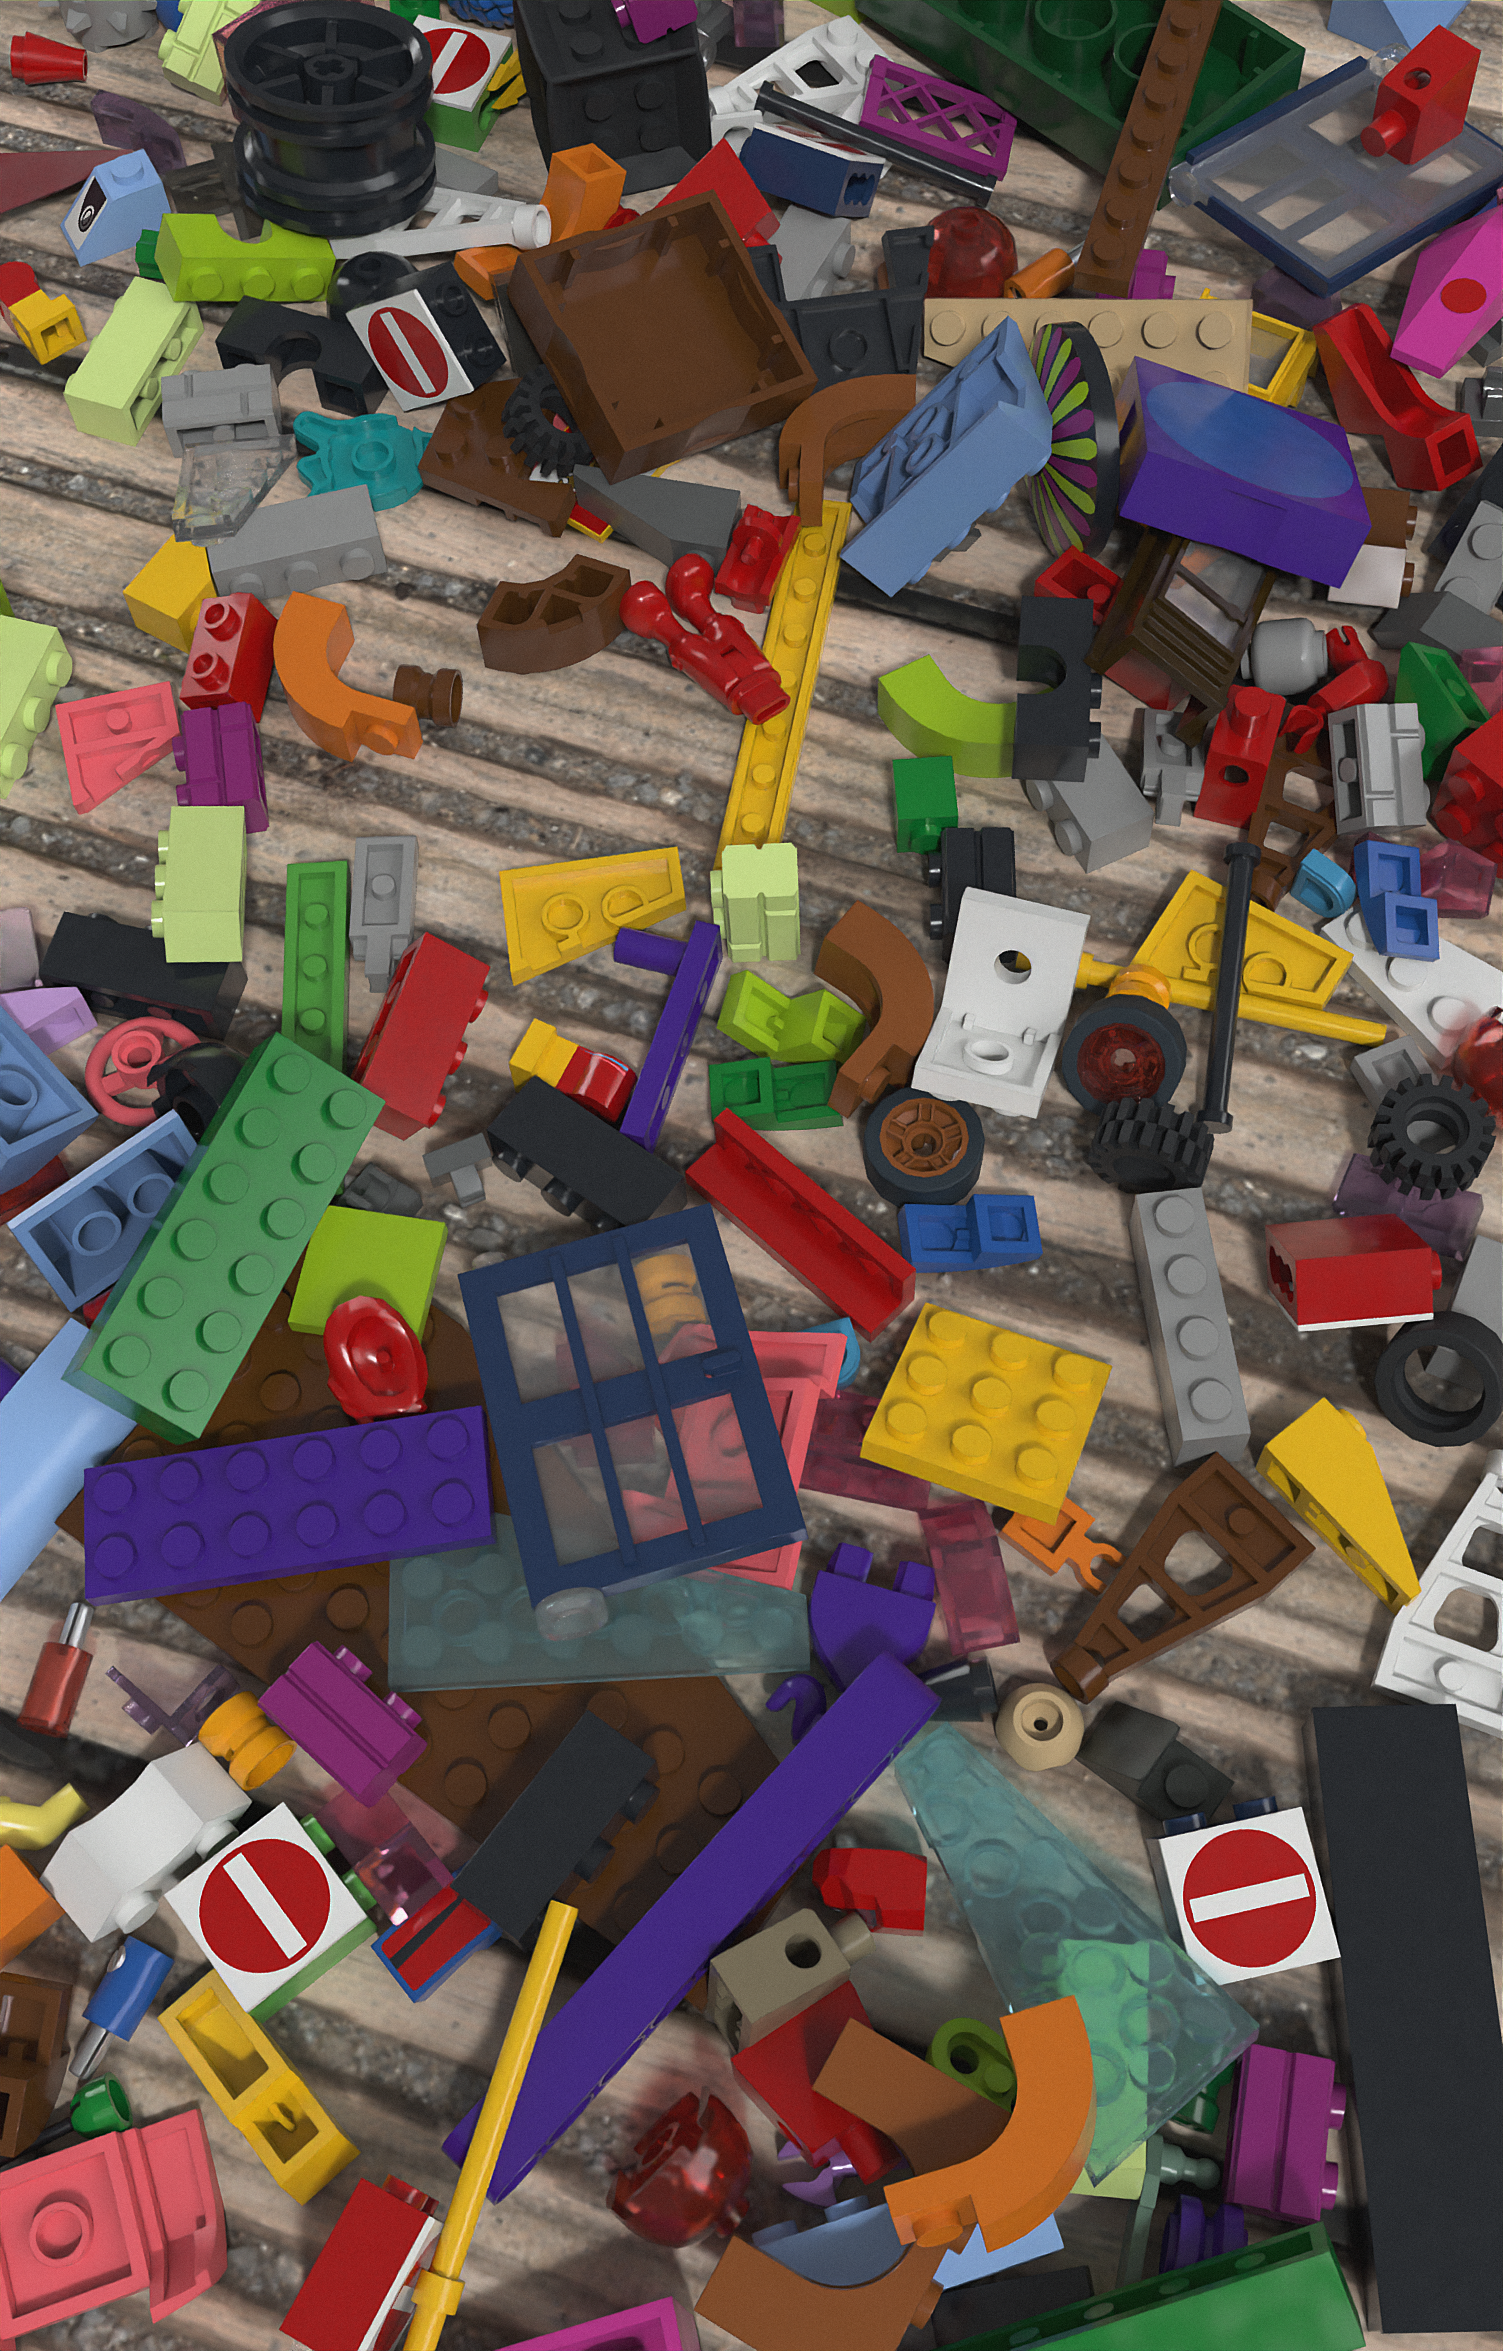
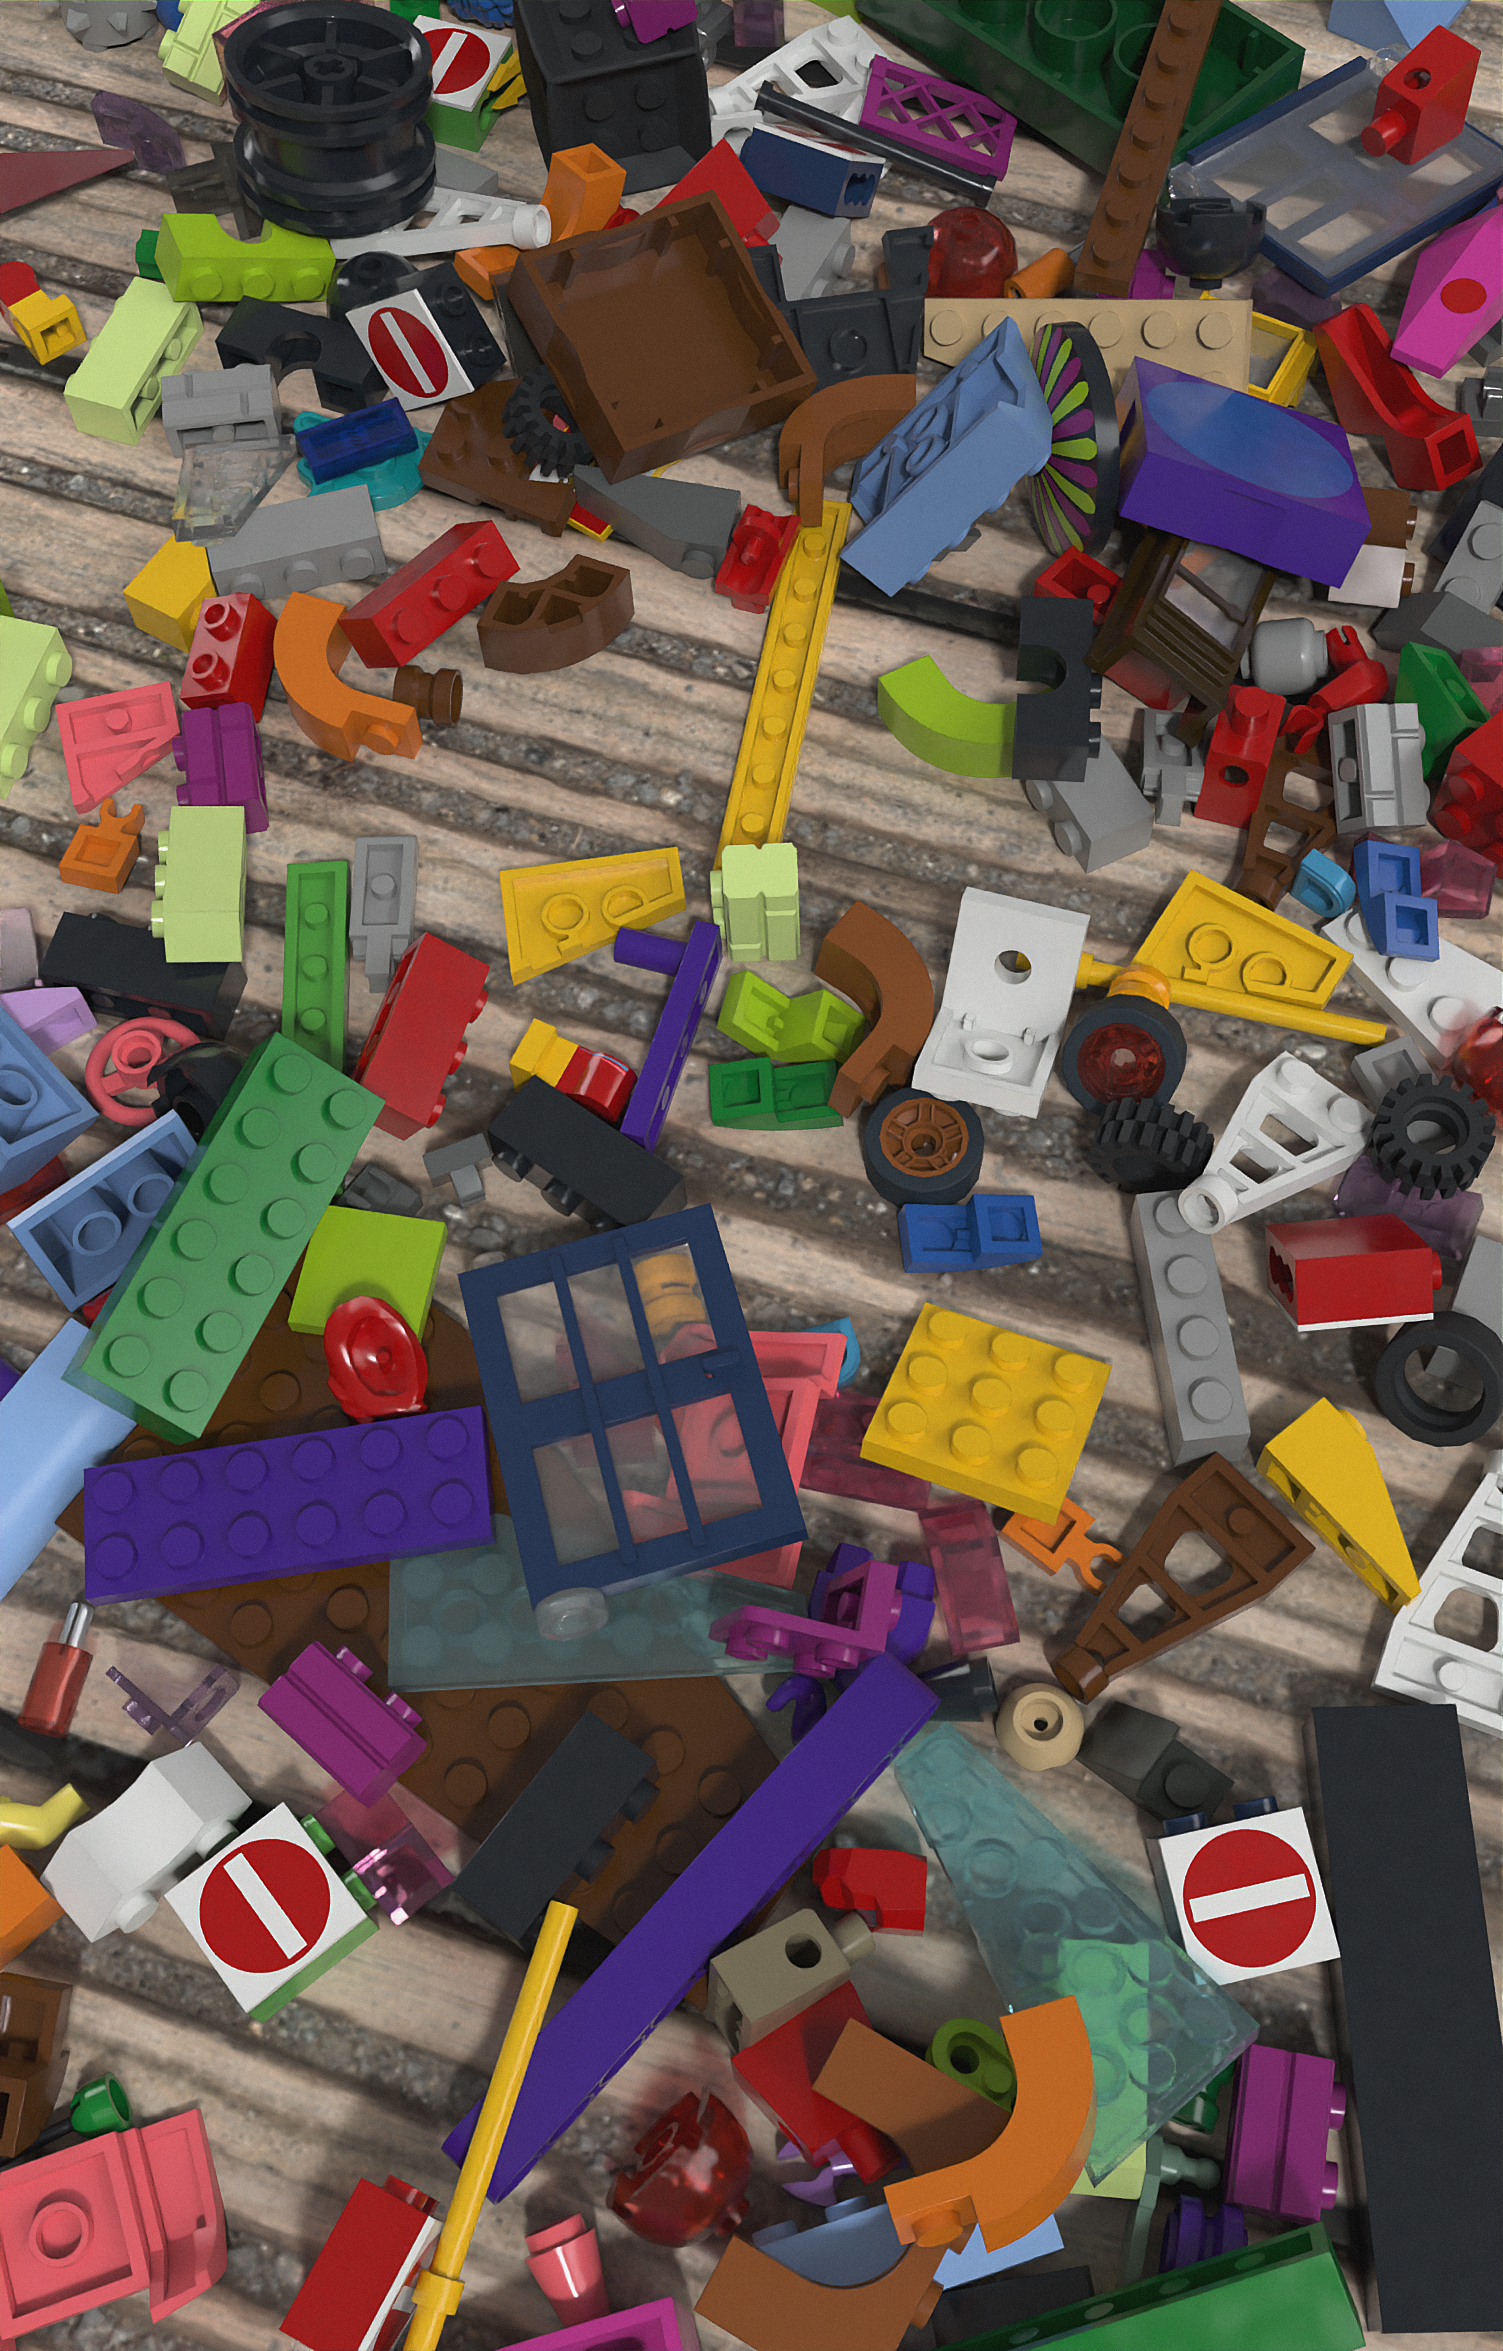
(46, 60): red cone -> none
(105, 854): none -> orange plate
(115, 207): light blue slope -> none
(120, 2001): blue piece -> none
(247, 1740): light orange wheel -> none
(258, 2088): yellow slope -> none
(356, 440): none -> clear blue tile
(428, 594): none -> red brick
(433, 1943): slope -> none
(569, 2269): none -> coral cone
(722, 657): red piece -> none
(803, 1227): red fence -> none
(851, 1628): none -> magenta bracket
(923, 802): green brick -> none
(969, 860): black brick -> none
(1209, 238): none -> black cylinder
(1242, 860): black bar -> none
(1305, 1105): none -> white plate

